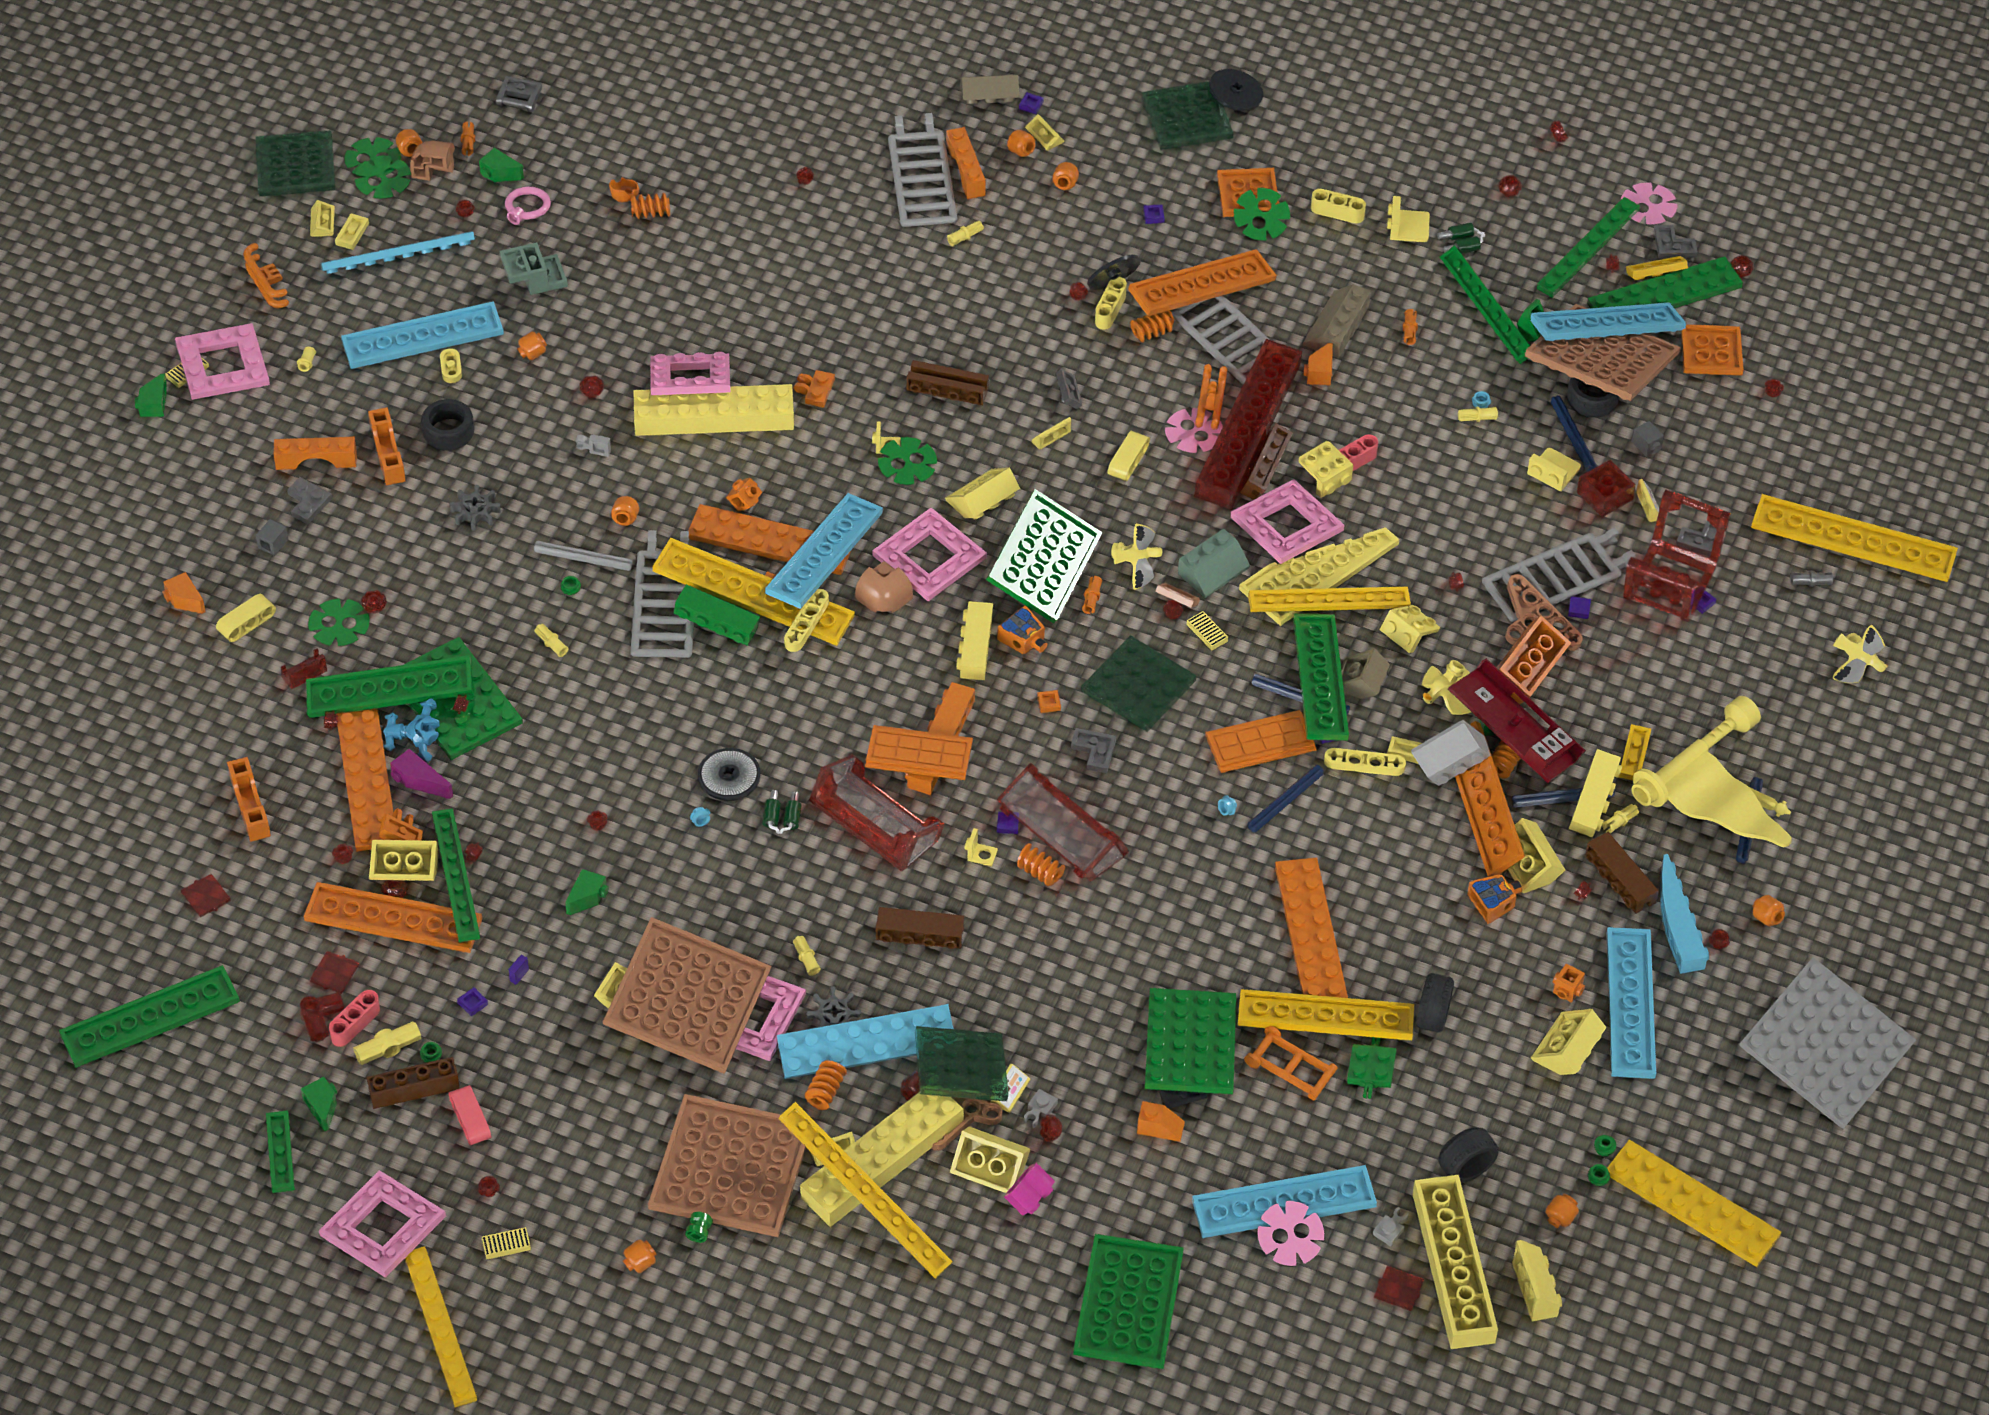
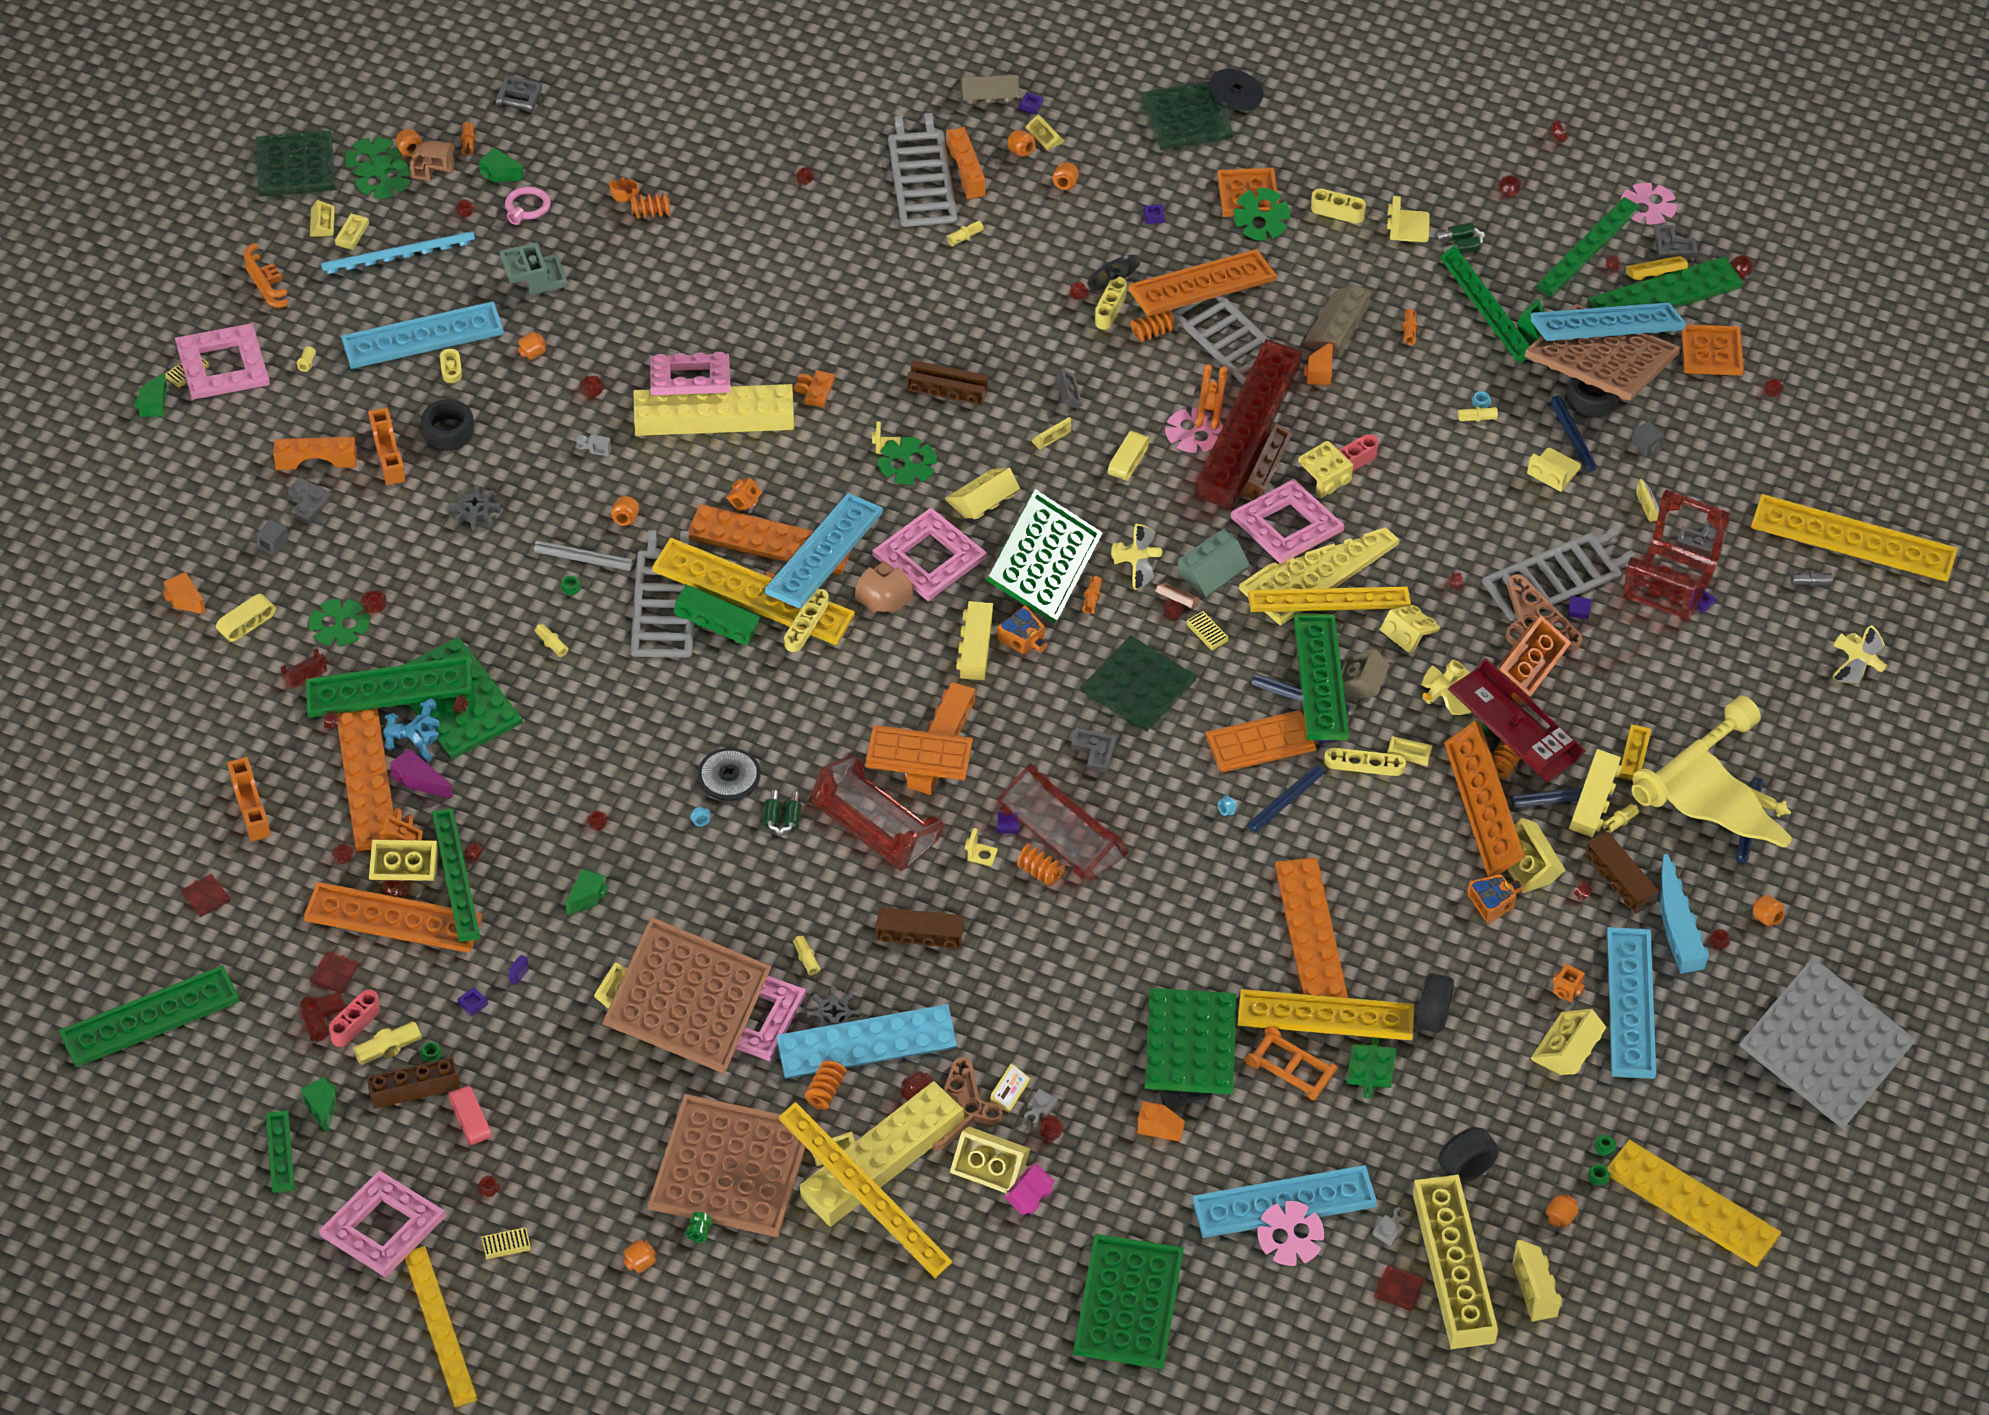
(961, 1063): clear green plate -> none
(1048, 701): orange tile -> none
(1451, 752): light grey slope -> none
(1606, 488): clear red brick -> none

